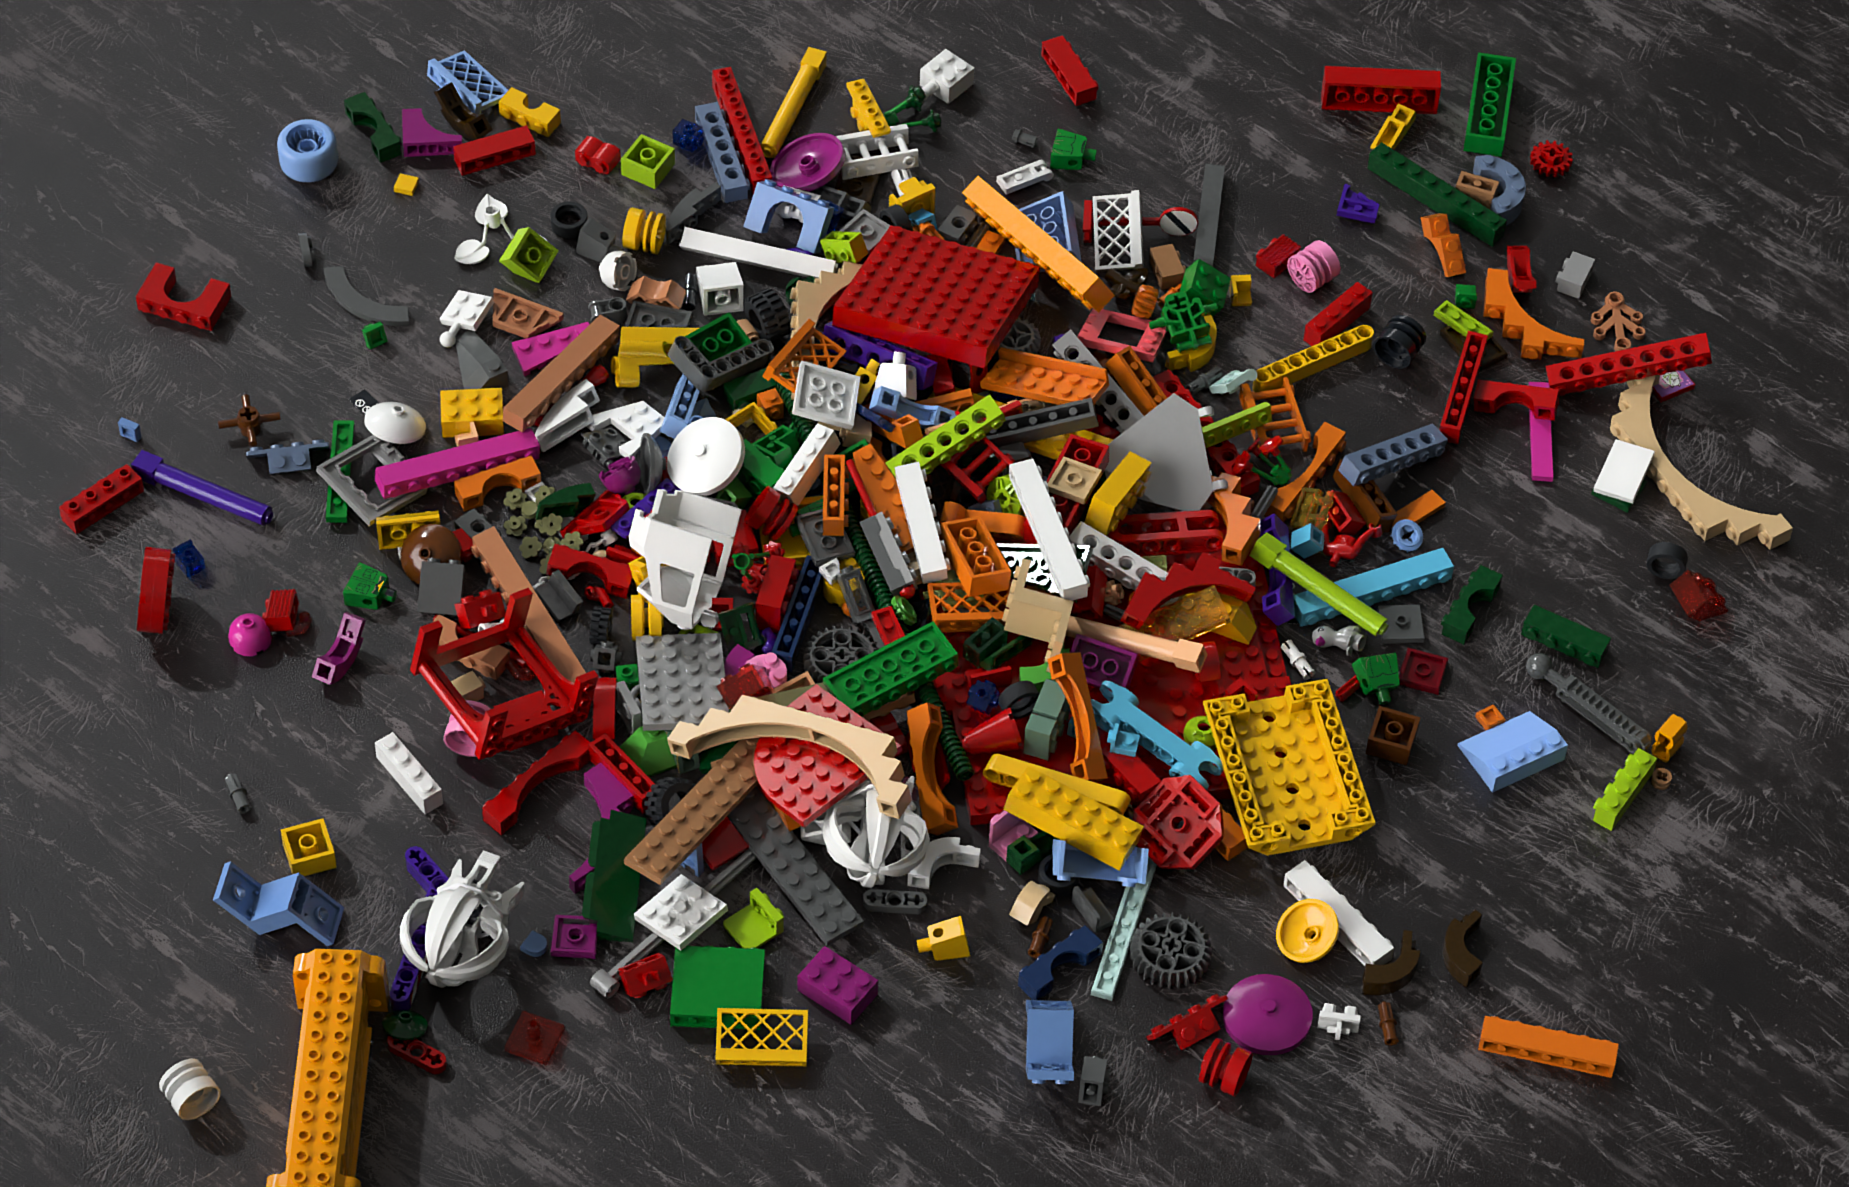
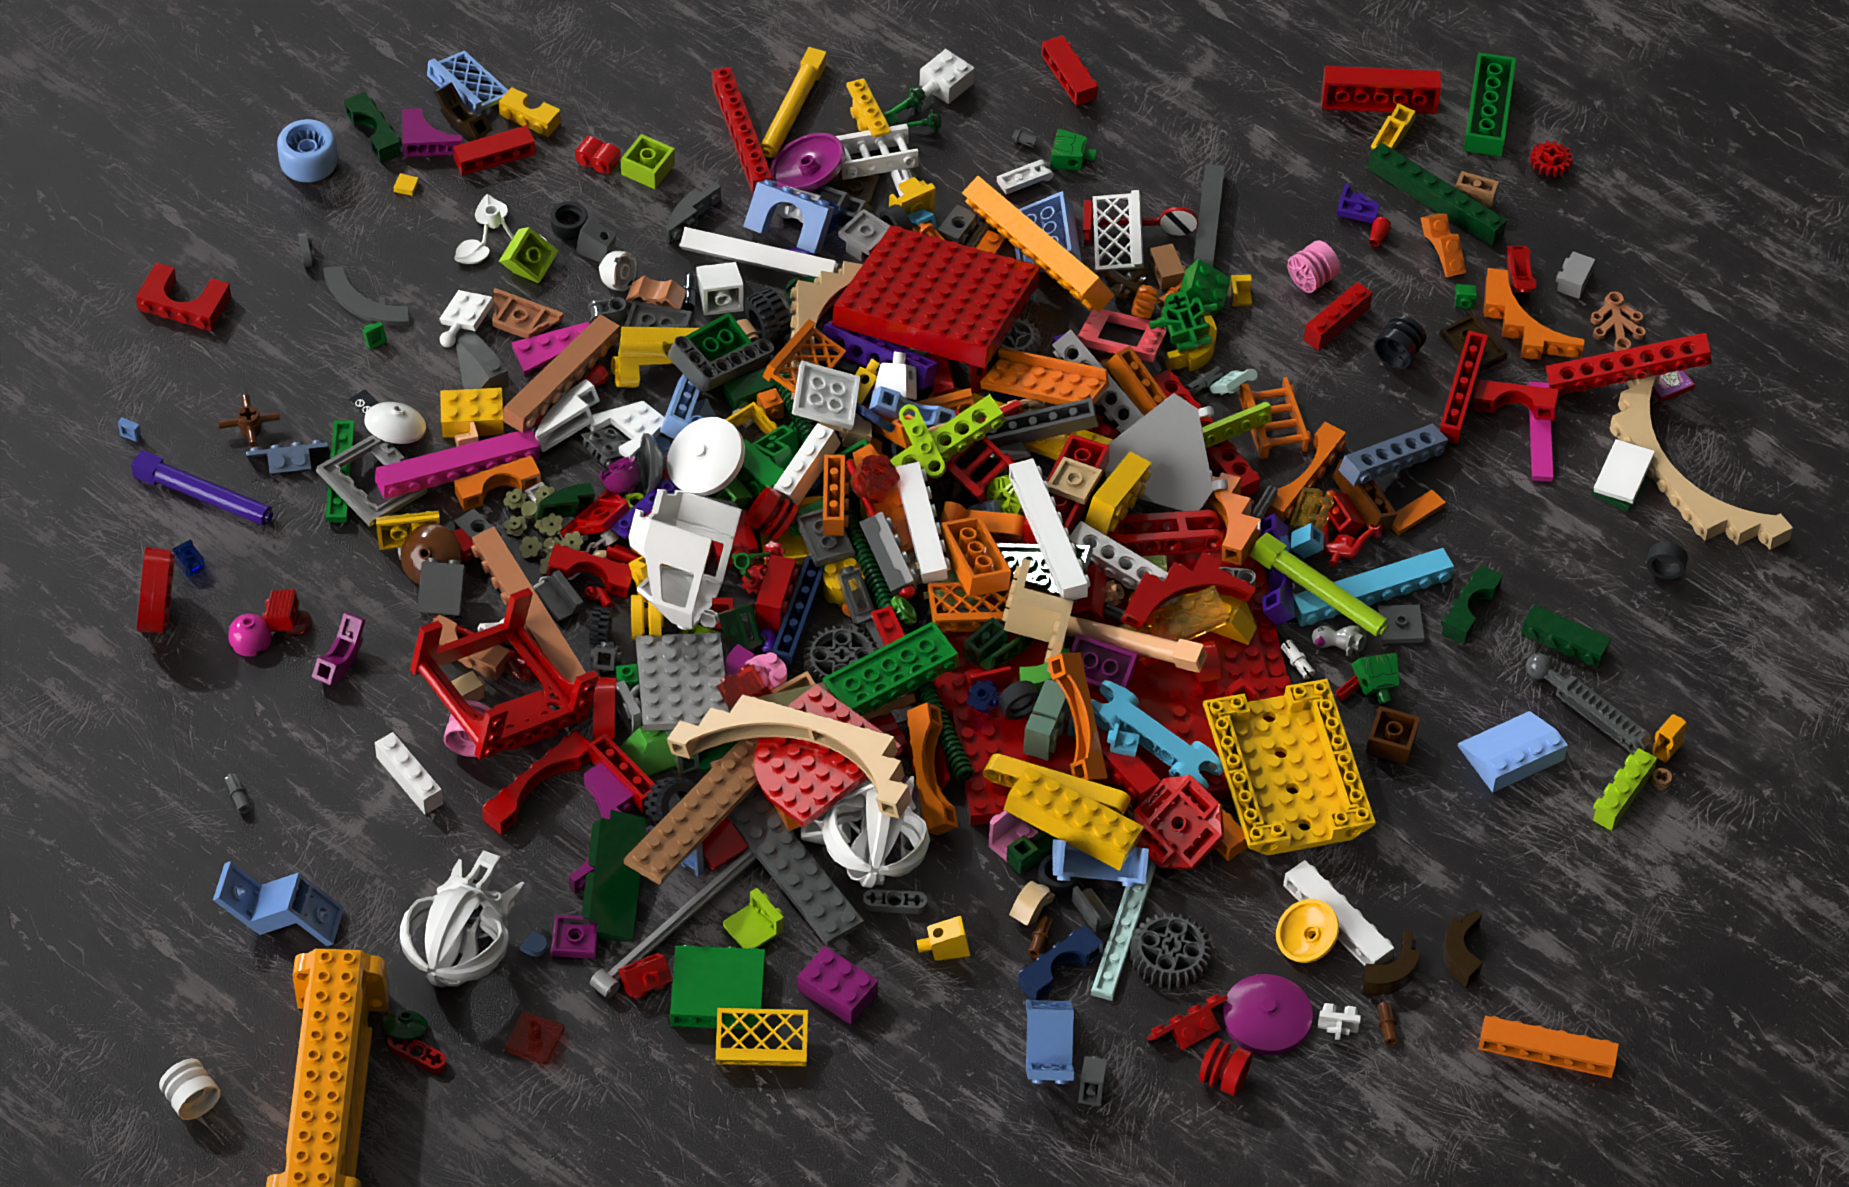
(101, 499): red brick -> none
(308, 848): yellow brick -> none
(368, 588): green torso -> none
(407, 970): dark purple beam -> none
(480, 609): red brick -> none
(645, 231): yellow wheel -> none
(680, 912): white plate -> none
(688, 135): clear blue brick -> none
(722, 152): sand blue brick -> none
(830, 571): white tile -> none
(844, 246): lime brick -> none
(874, 478): none -> clear red brick
(922, 441): none -> lime plate
(940, 853): white arch -> none
(994, 735): red cone -> none
(1193, 733): lime piece -> none
(1275, 257): red brick -> none
(1280, 474): plant -> none
(1314, 358): yellow beam -> none
(1379, 230): none -> red cone
(1407, 526): light blue gear -> none
(1422, 671): dark red tile -> none
(1460, 320): lime tile -> none
(1489, 717): orange tile -> none
(1511, 185): sand blue brick -> none
(1698, 596): clear red slope -> none

